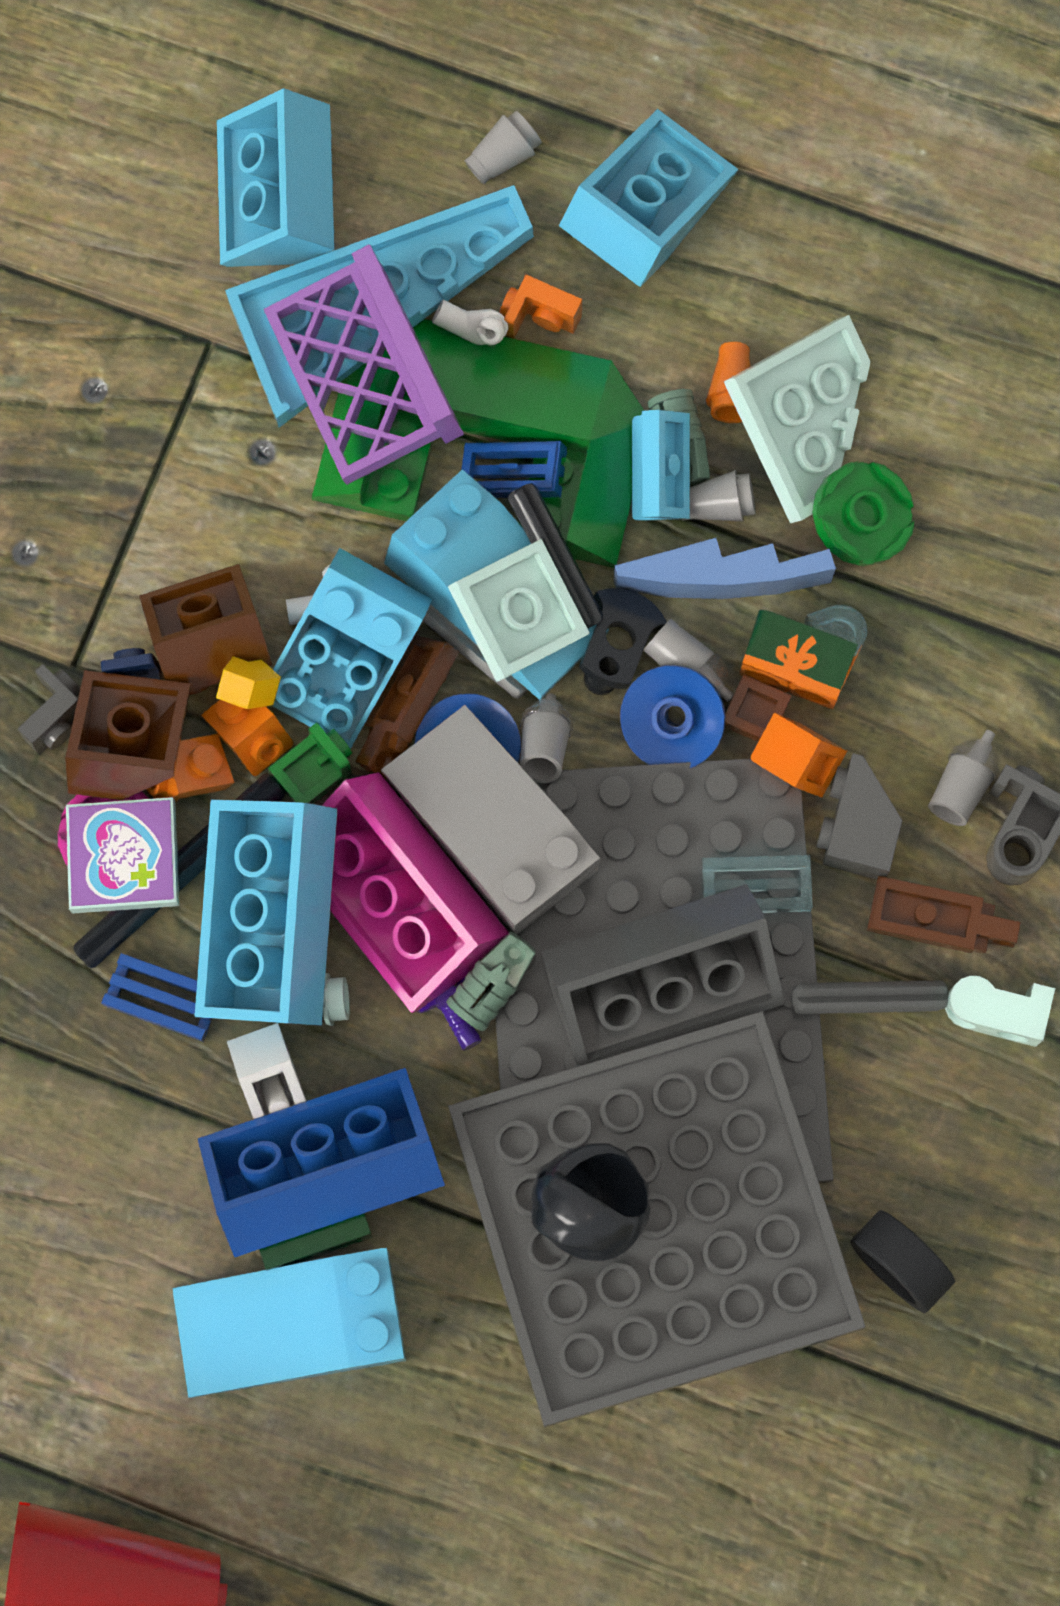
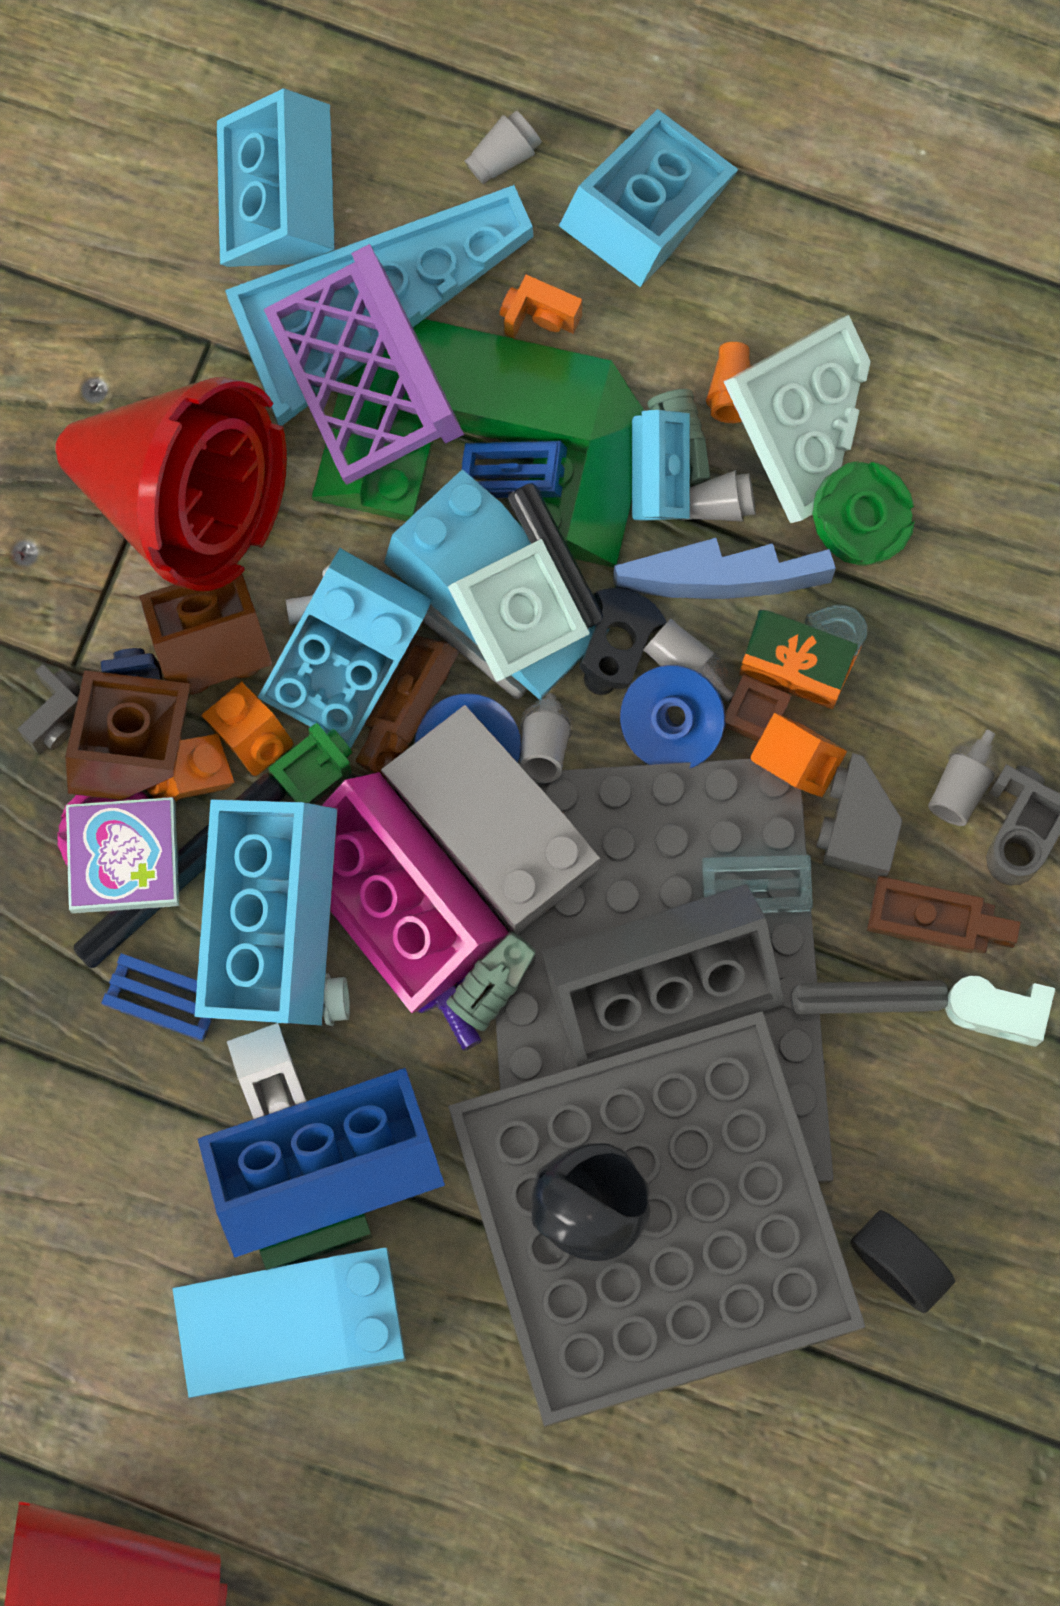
(184, 476): none -> red cone
(248, 684): yellow piece -> none
(475, 326): white arm -> none

